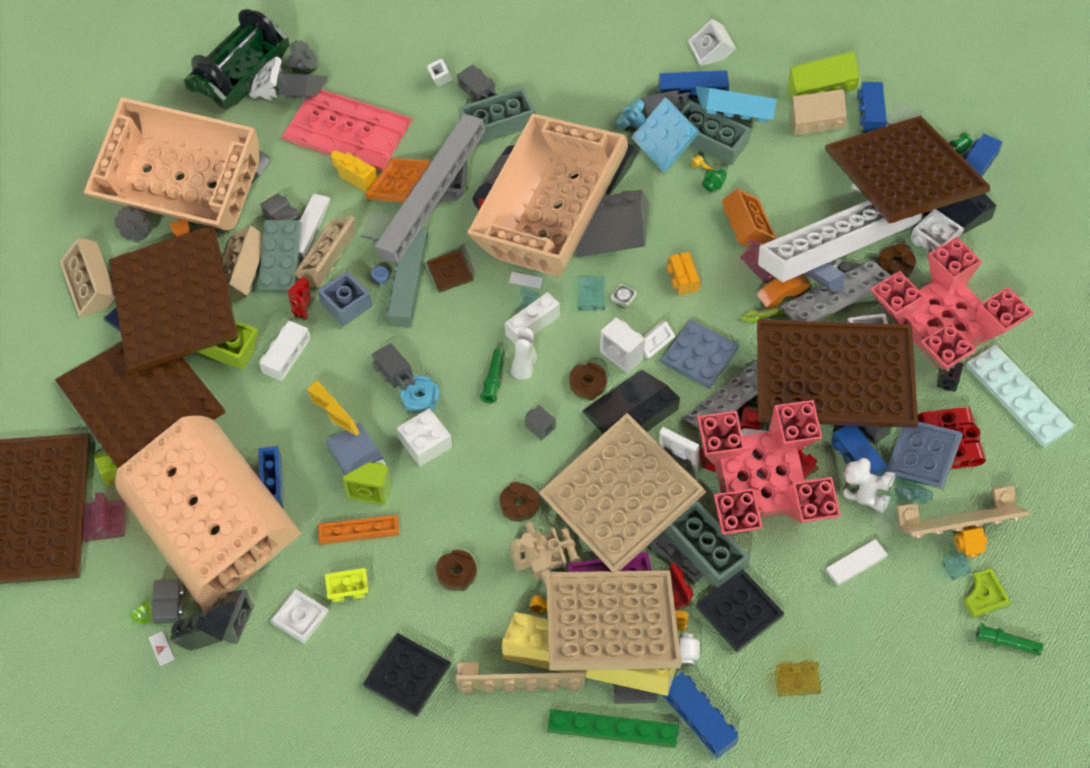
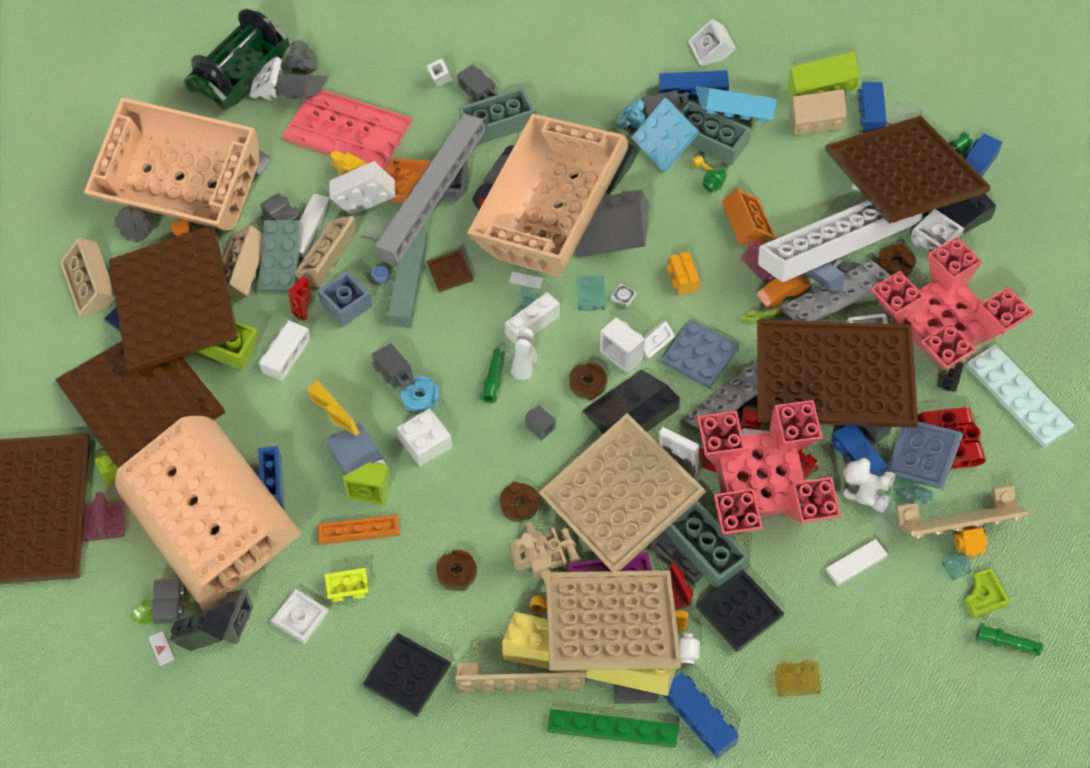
(362, 188): none -> white brick

